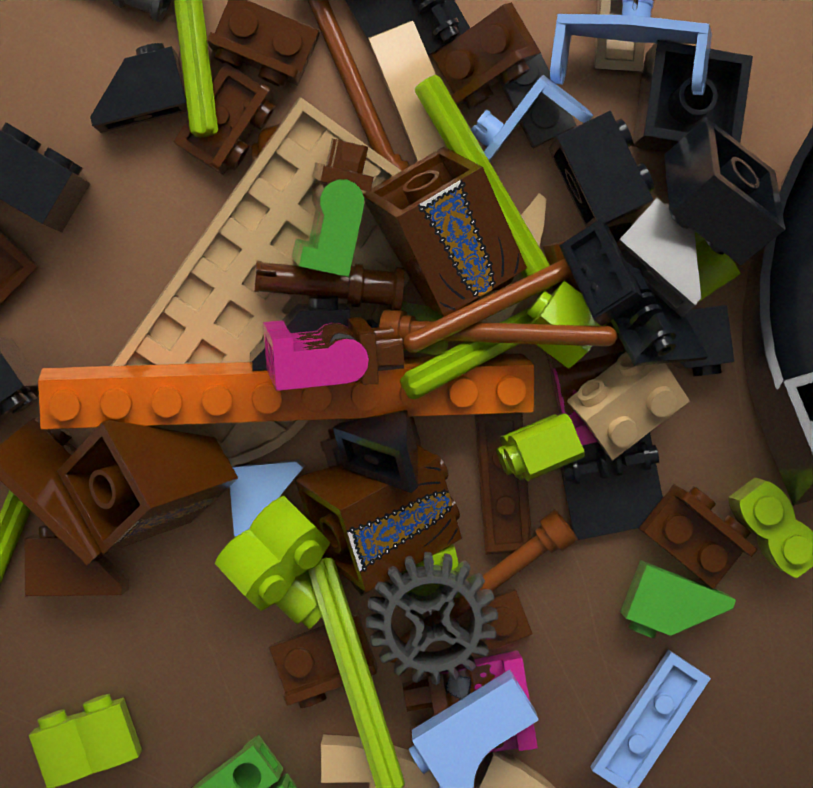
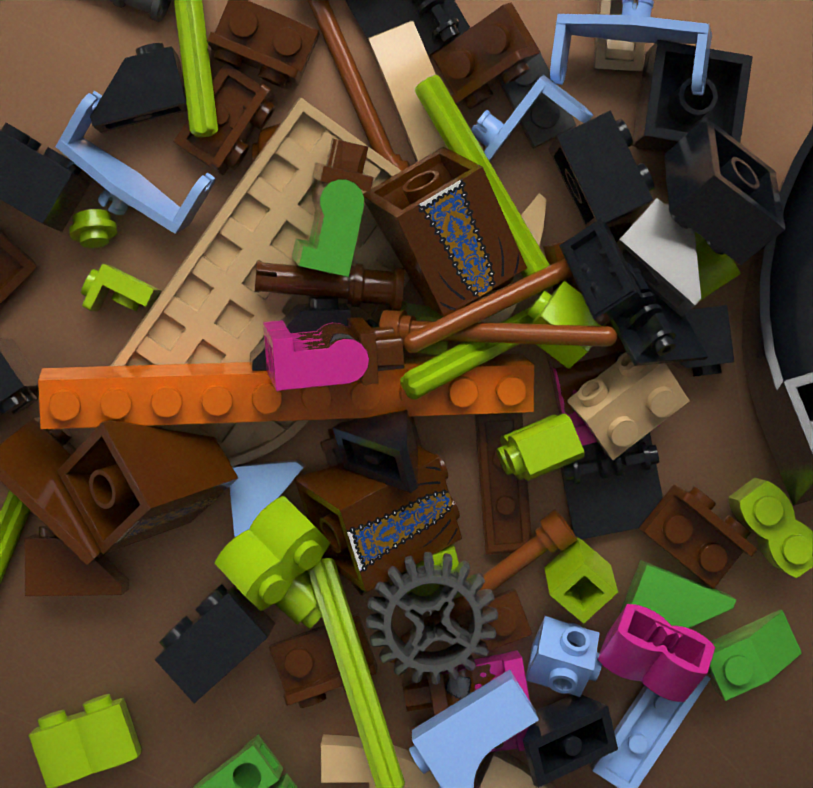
(92, 228): none -> lime plate
(123, 183): none -> light blue piece
(127, 289): none -> lime bracket
(214, 643): none -> black brick
(564, 657): none -> light blue brick
(568, 737): none -> black slope
(580, 580): none -> lime brick
(652, 651): none -> dark pink brick
(752, 655): none -> bright green slope

